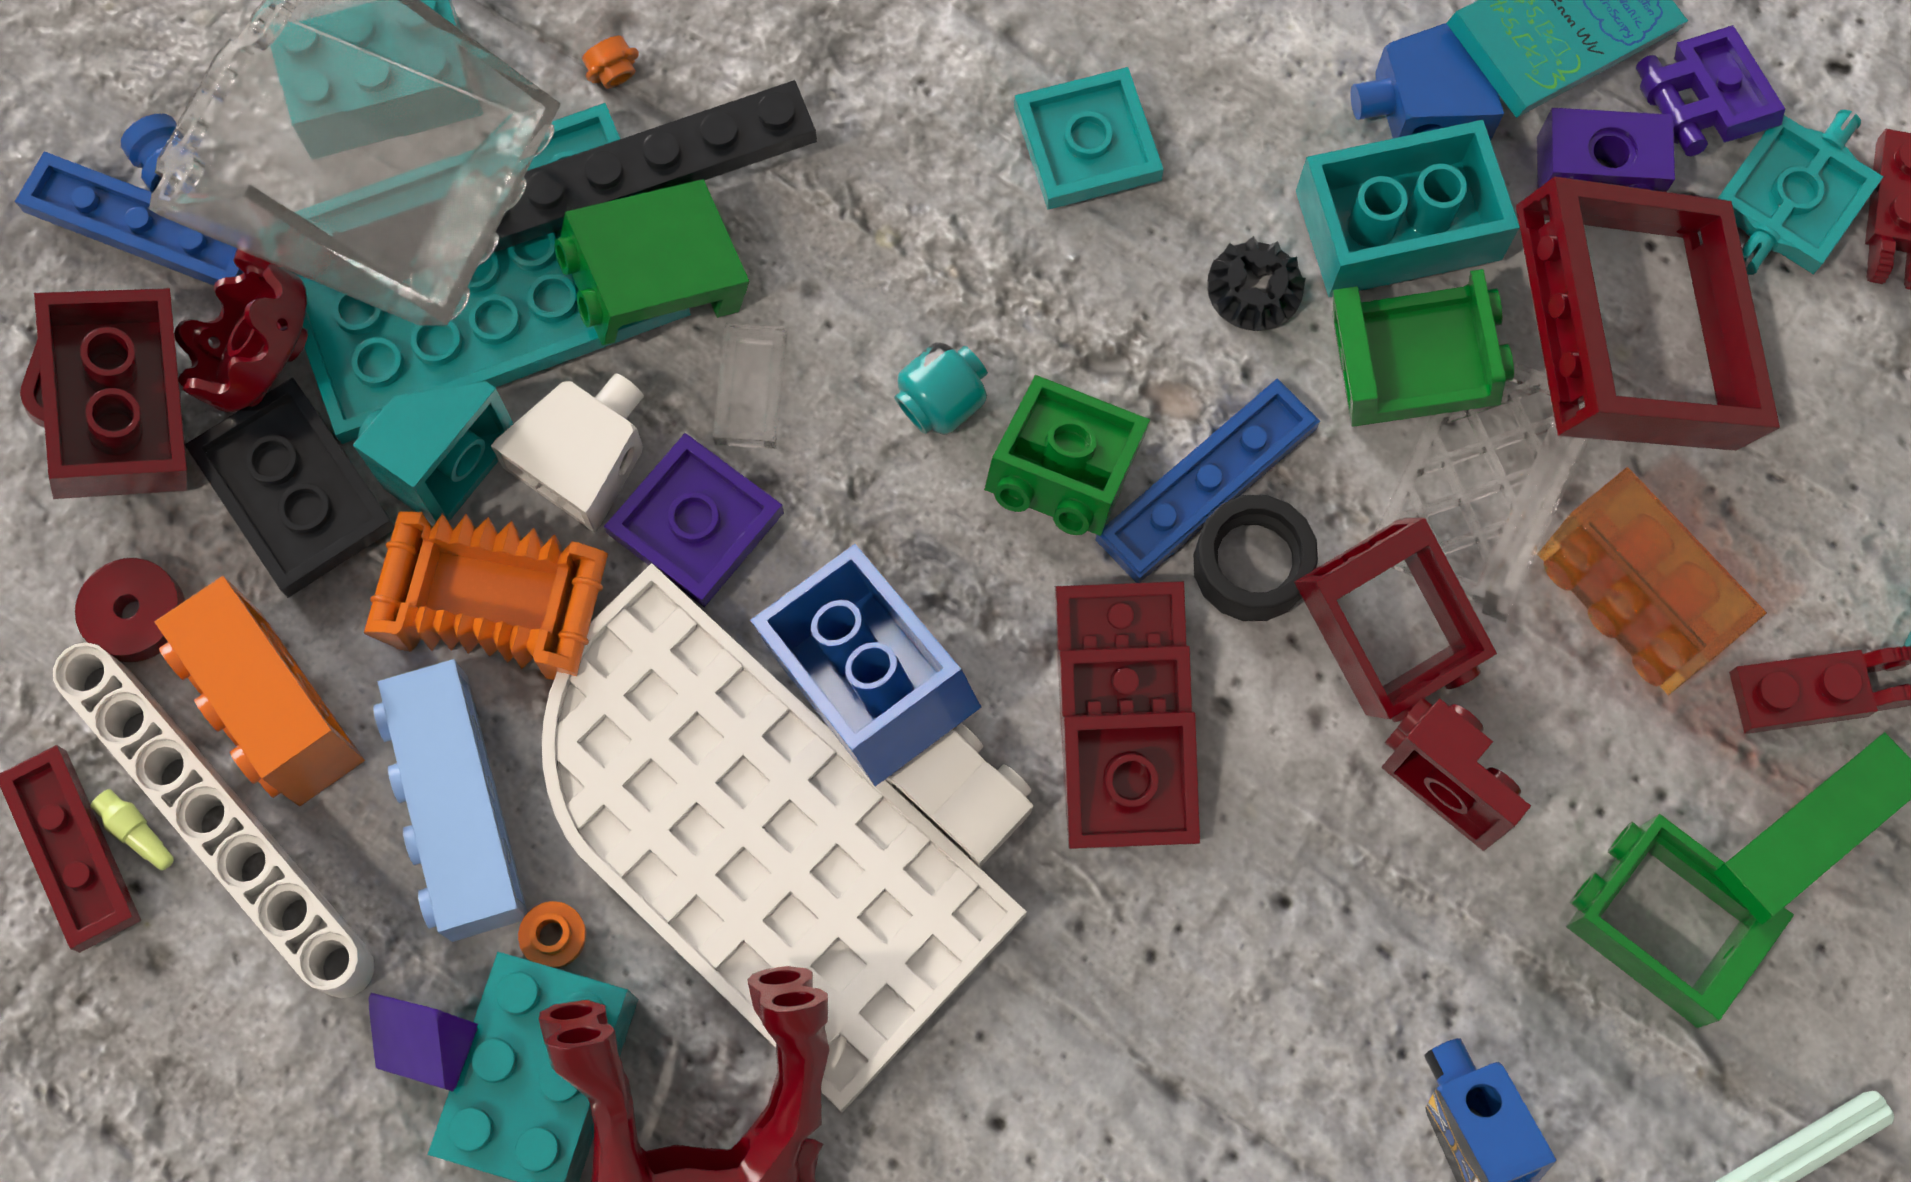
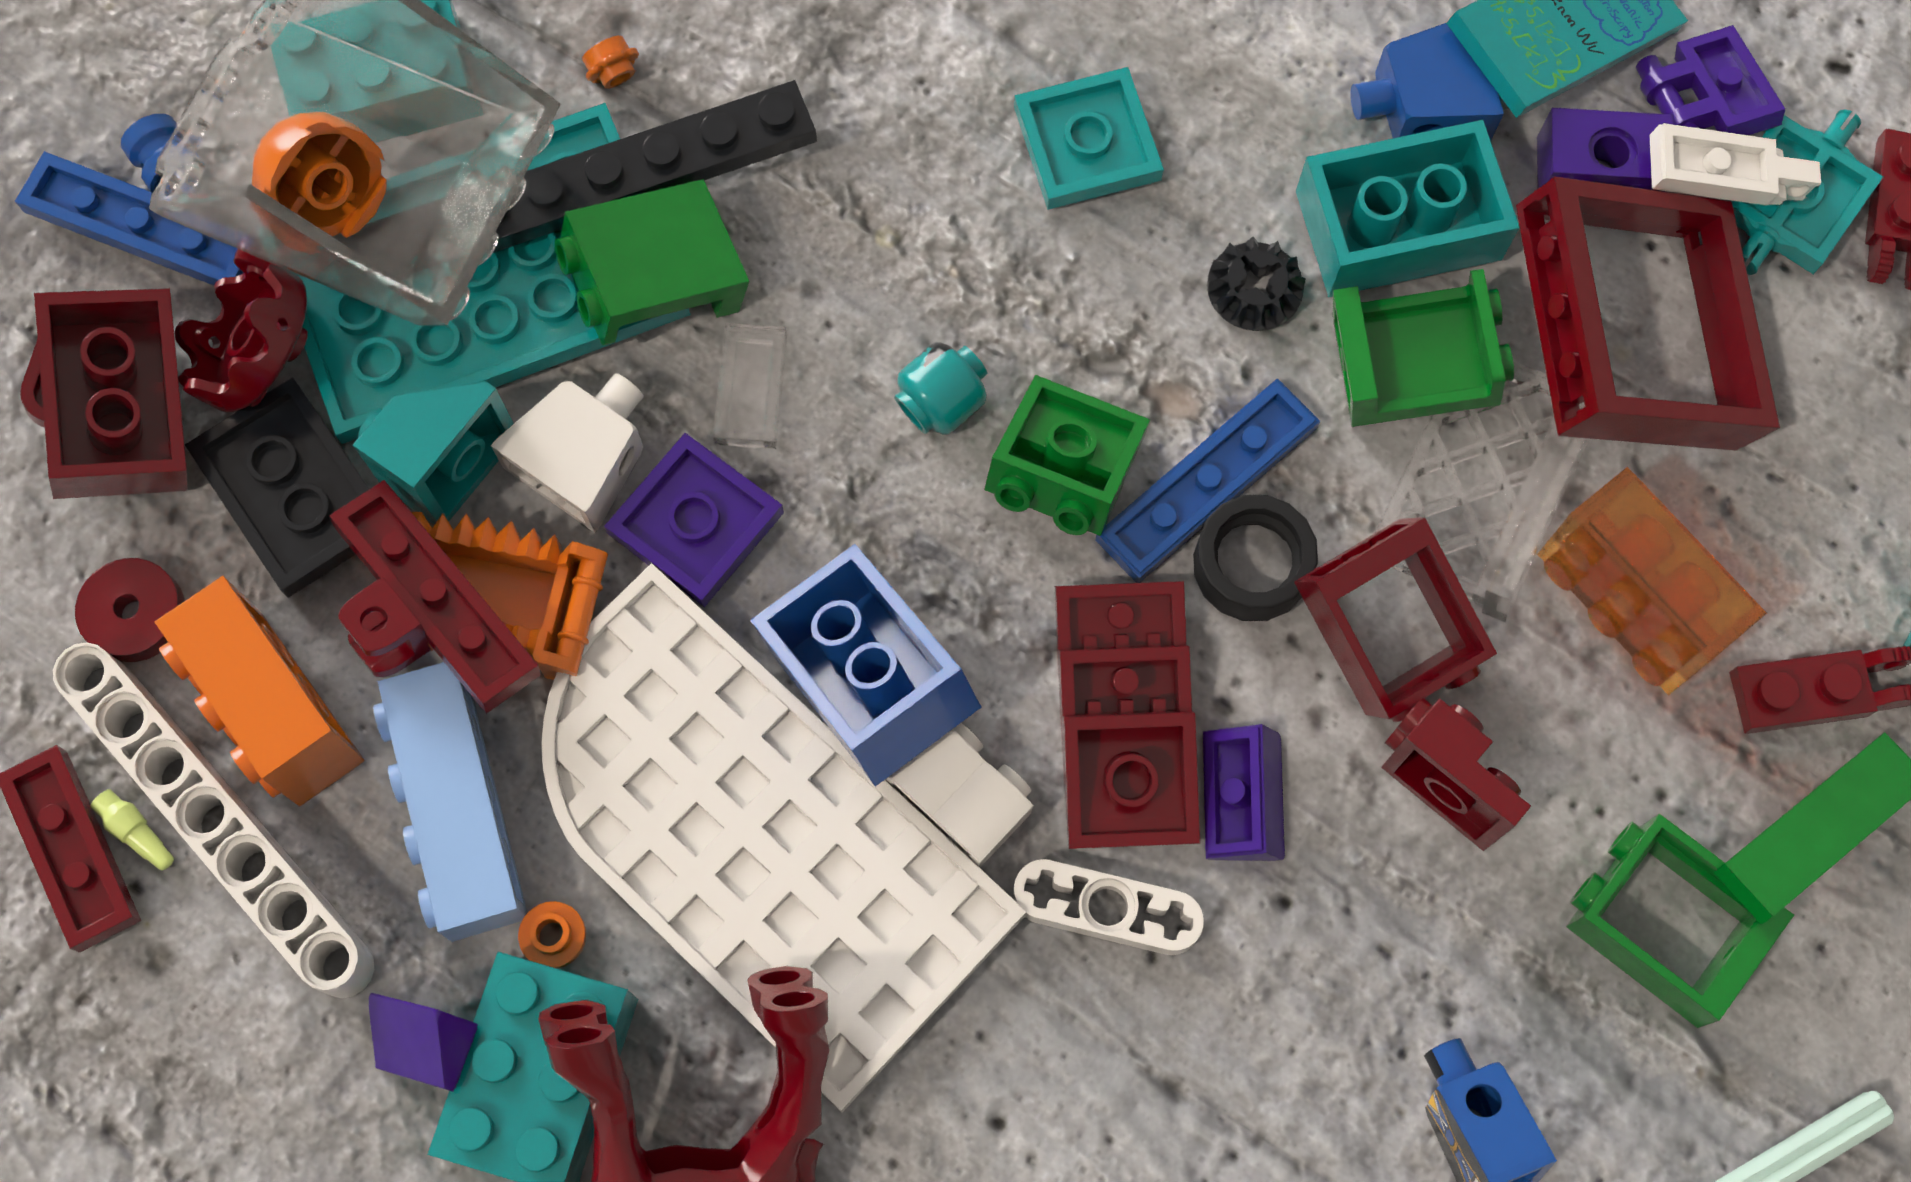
(321, 171): none -> orange cylinder
(423, 601): none -> dark red plate
(1152, 933): none -> white beam
(1243, 794): none -> dark purple slope
(1727, 166): none -> white hinge

